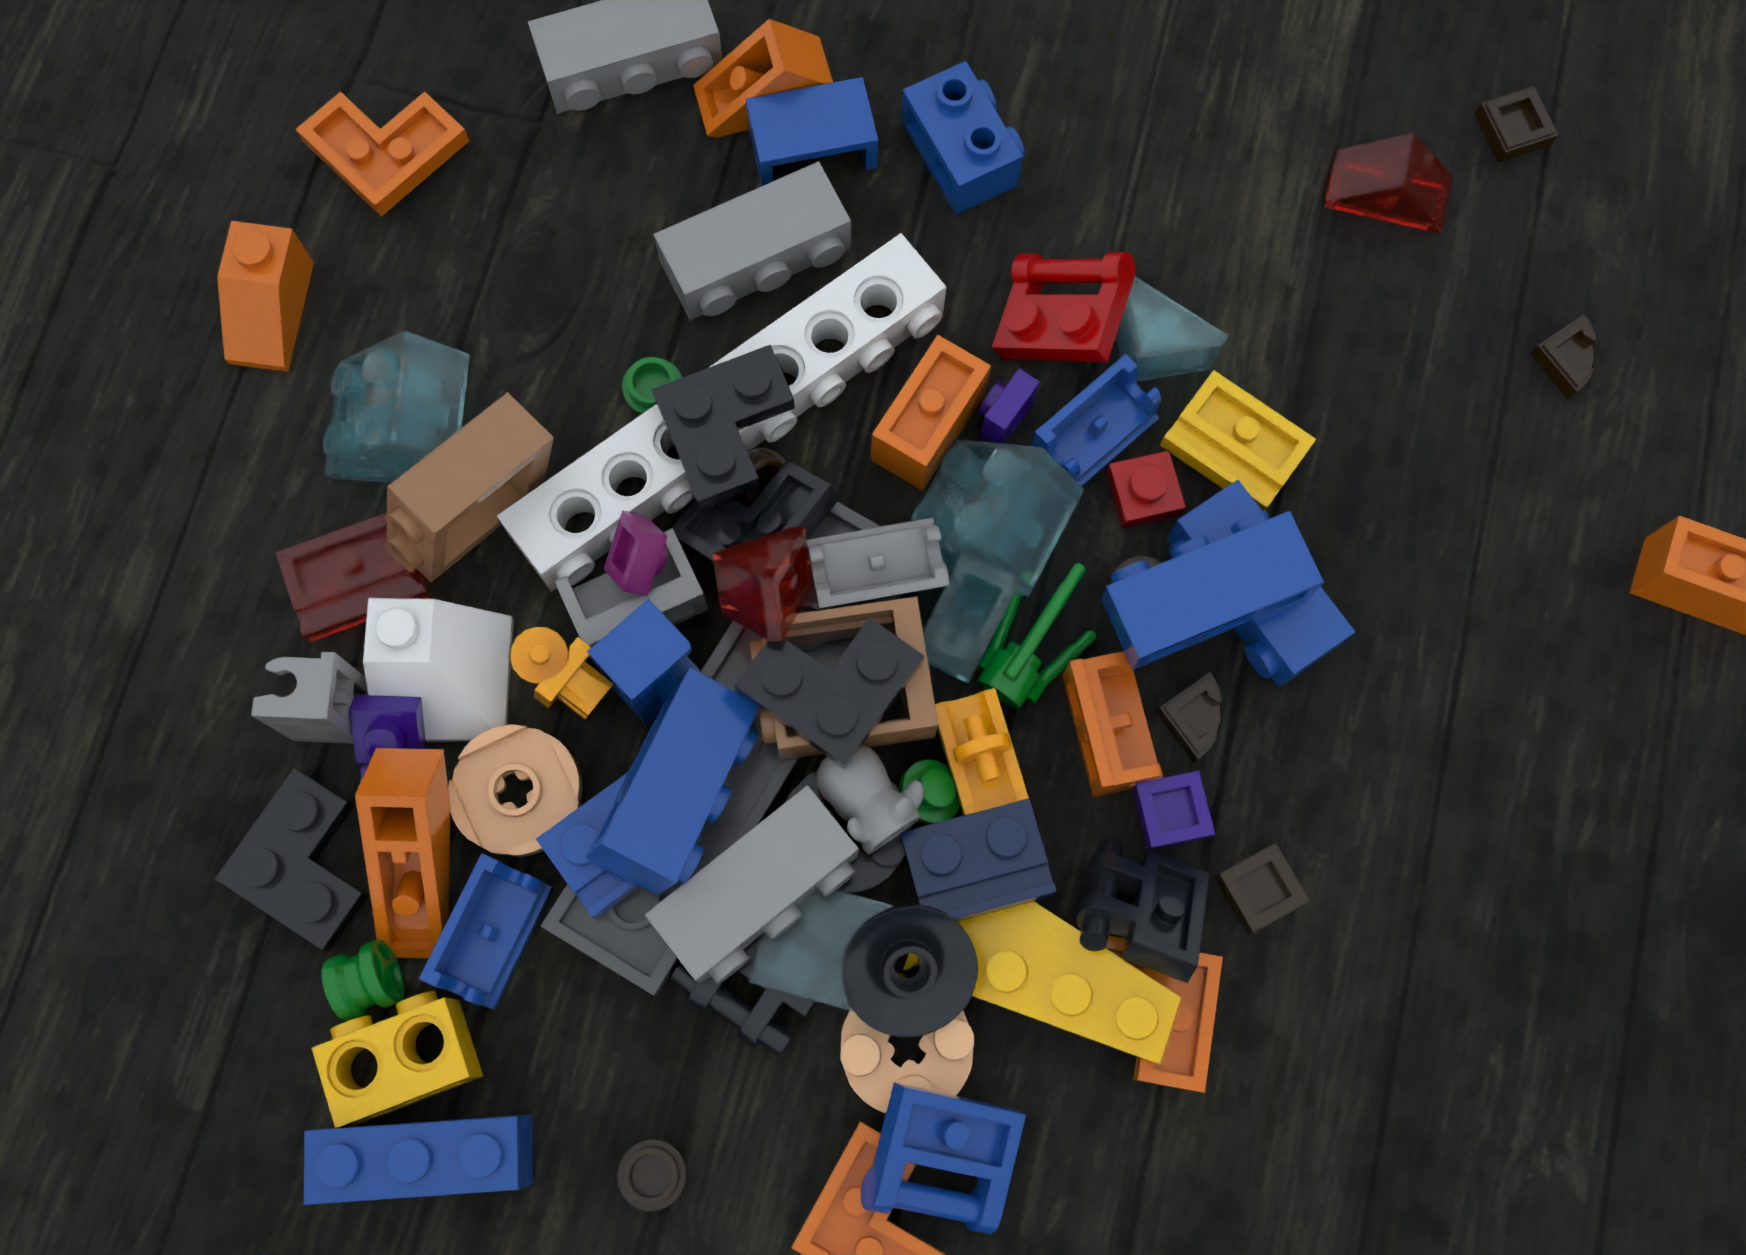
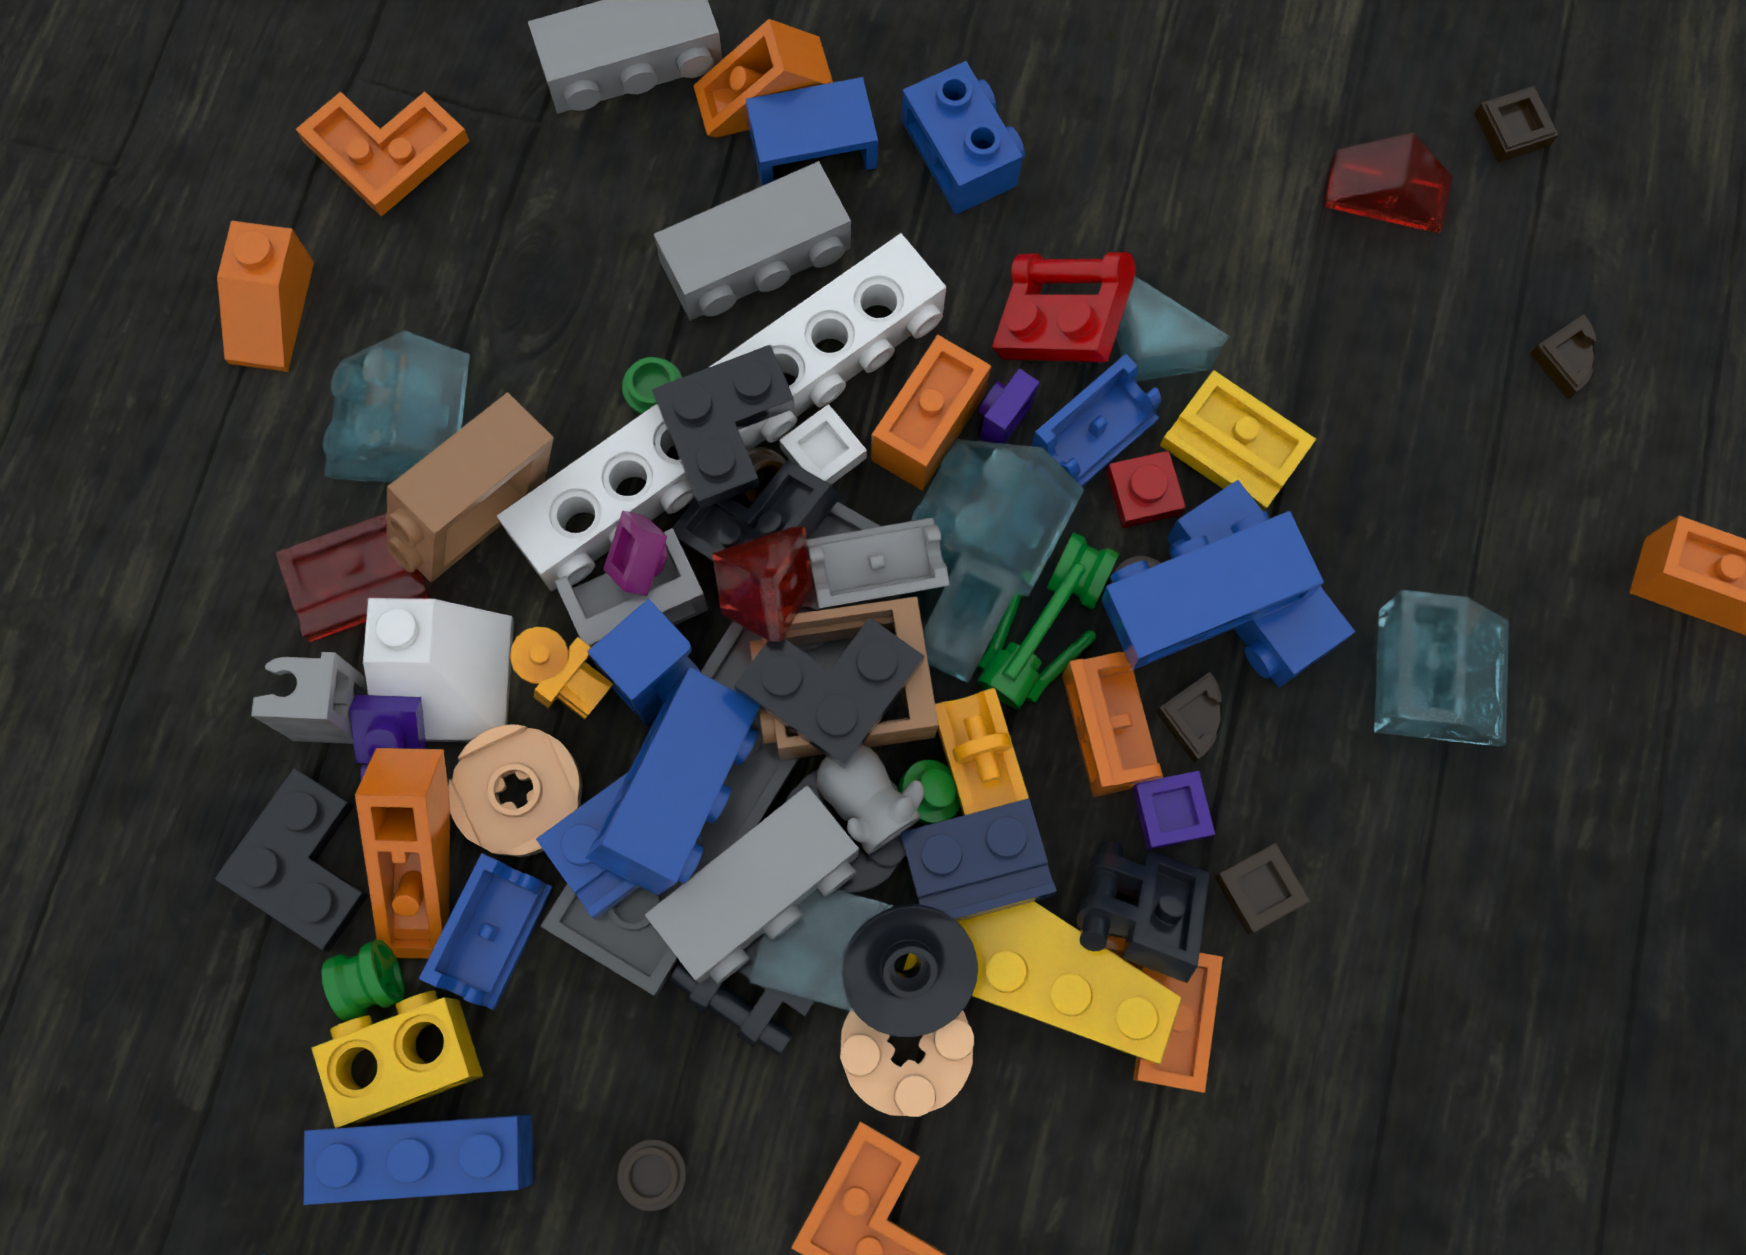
(824, 446): none -> white plate
(949, 1136): blue plate -> none
(1097, 569): none -> green wheel
(1442, 669): none -> clear light blue slope

